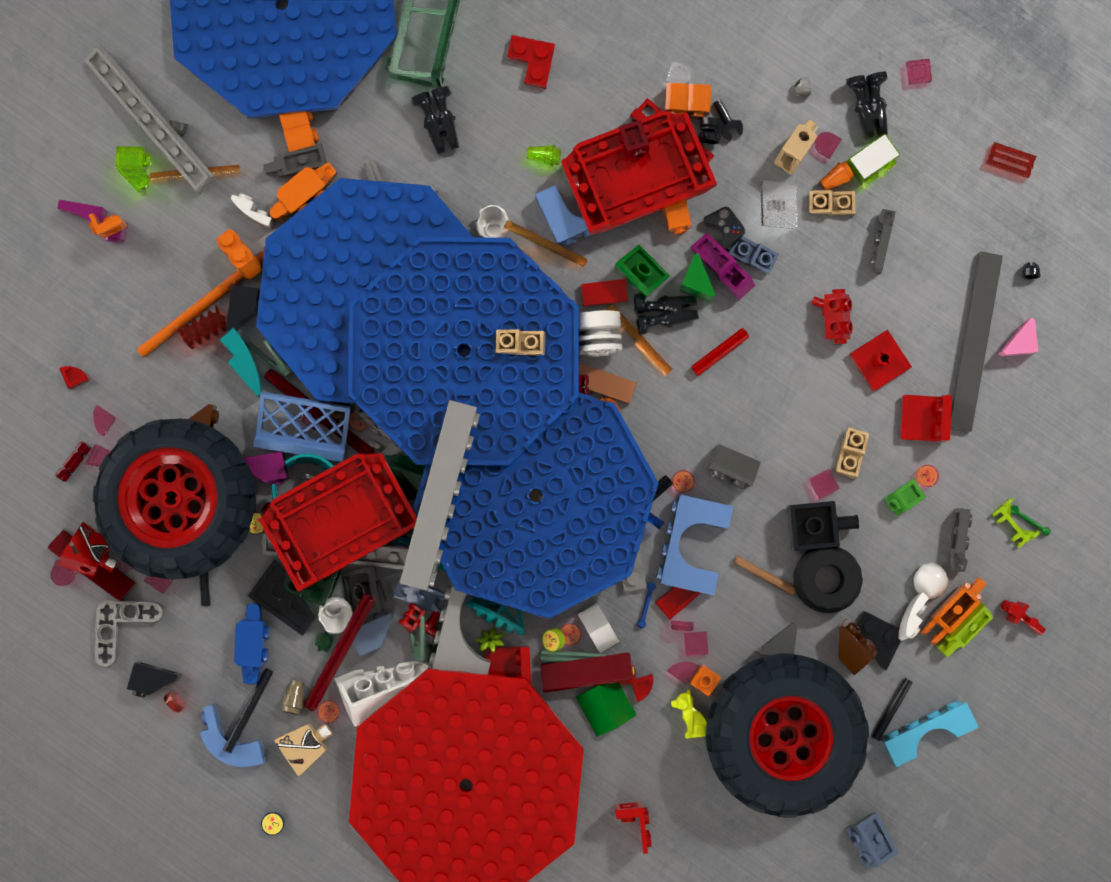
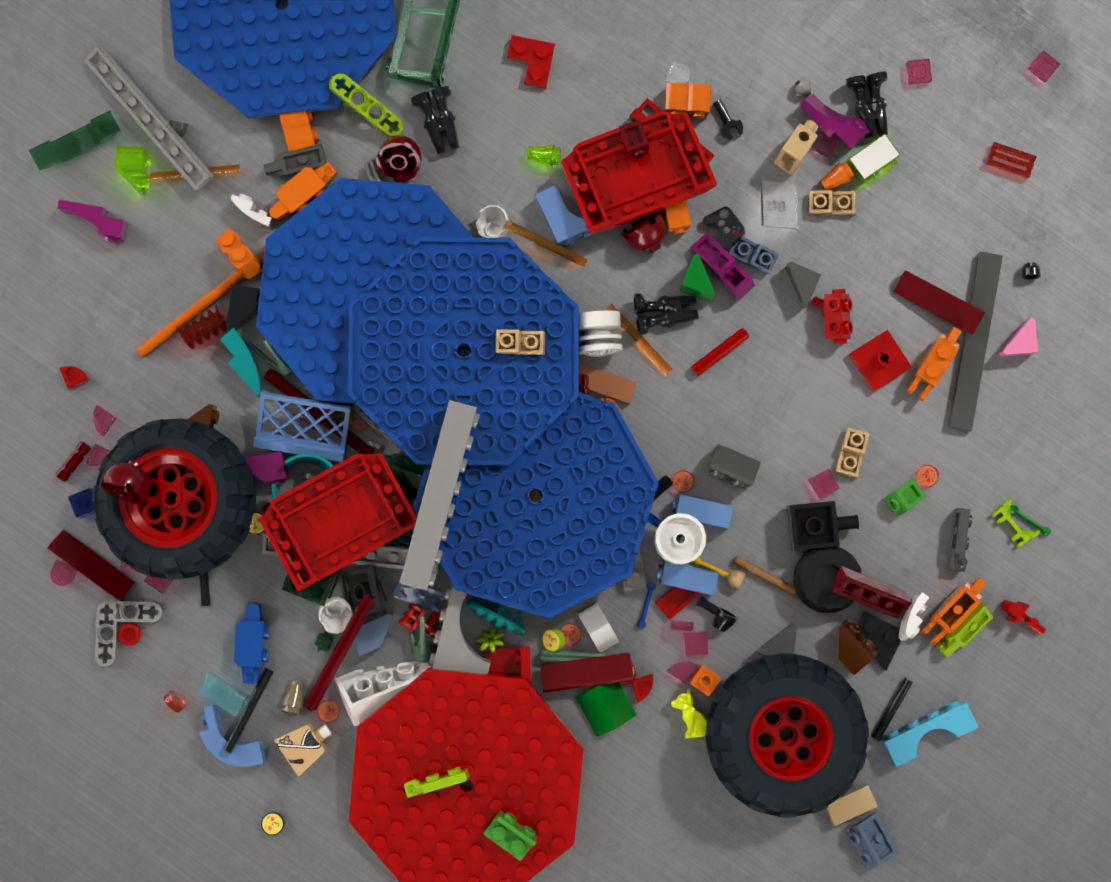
(75, 143): none -> clear green slope
(82, 503): none -> clear blue brick
(87, 552): red torso -> none
(109, 226): orange bracket -> none
(127, 481): none -> dark red cylinder
(129, 634): none -> red tile
(148, 679): black slope -> none
(223, 693): none -> clear light blue panel
(282, 604): black wing -> none
(364, 107): none -> lime beam
(399, 158): none -> dark red cylinder
(434, 782): none -> lime hinge
(511, 835): none -> bright green bracket
(604, 292): red tile -> none
(628, 812): red bracket -> none
(641, 271): green slope -> none
(646, 233): none -> dark red cylinder
(682, 552): none -> white wheel
(710, 130): black wheel -> none
(722, 618): none -> black bar
(734, 577): none -> hinge
(803, 282): none -> dark grey slope
(849, 129): none -> magenta slope
(851, 805): none -> tan slope
(870, 592): none -> dark red slope
(882, 238): dark grey hinge -> none
(926, 418): red bracket -> none
(930, 580): white hair -> none
(935, 362): none -> orange hinge
(939, 302): none -> dark red slope
(1044, 66): none -> clear pink tile

